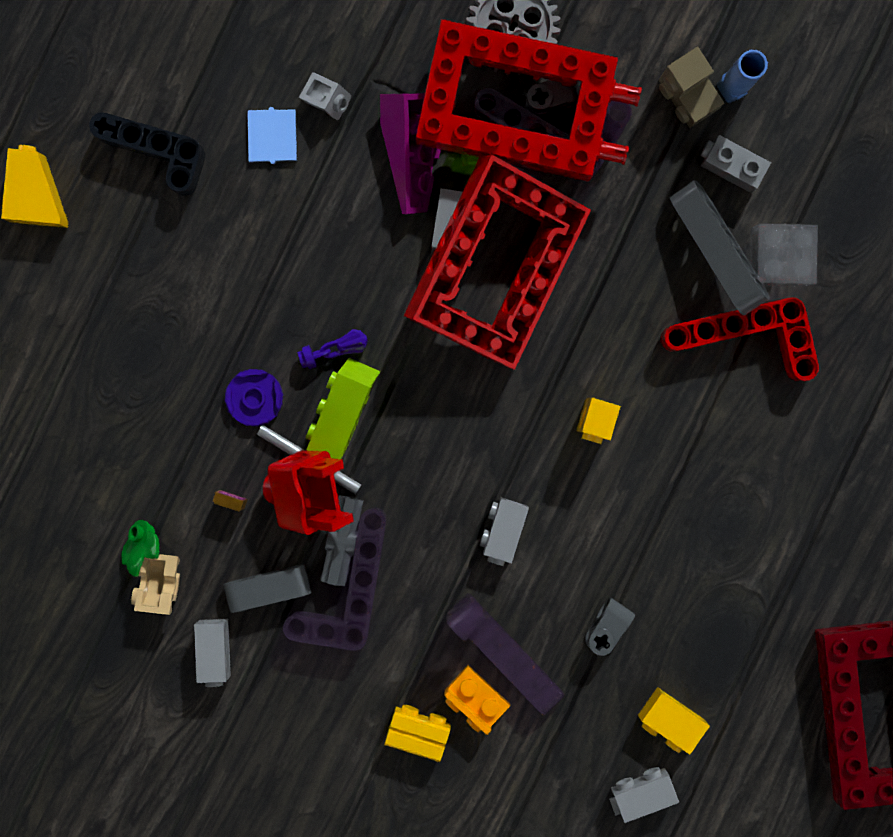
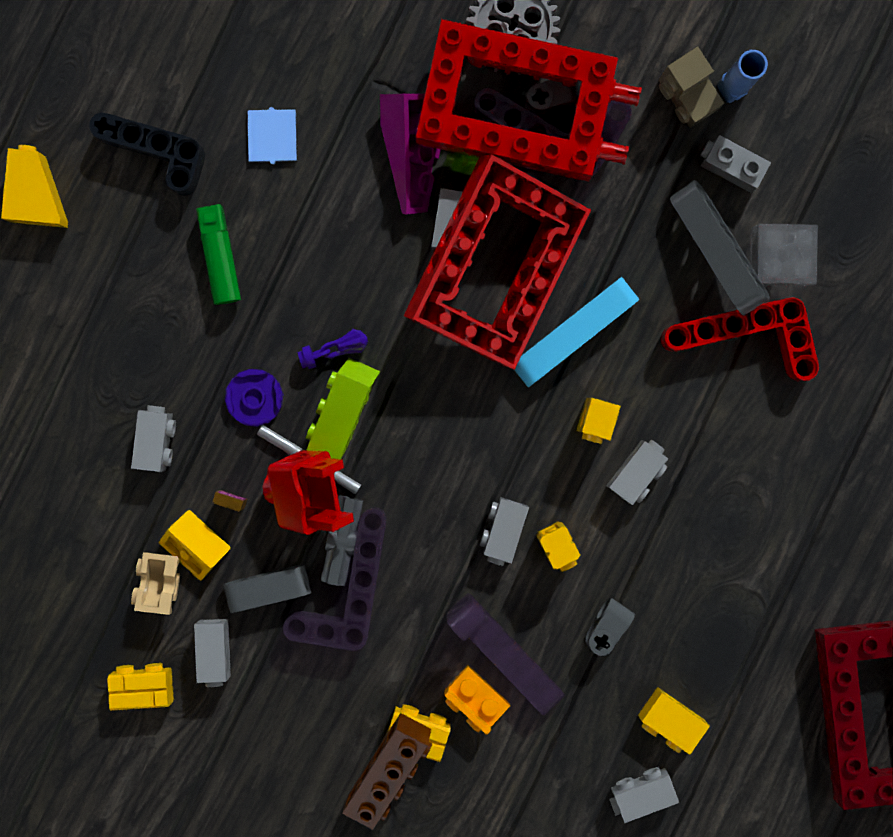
(140, 688): none -> yellow brick
(141, 544): green plate -> none
(152, 439): none -> light grey brick
(194, 544): none -> yellow panel
(218, 254): none -> green piece
(325, 95): light grey bracket -> none
(387, 771): none -> reddish brown brick
(558, 546): none -> yellow brick
(575, 331): none -> medium azure beam
(638, 471): none -> light grey brick

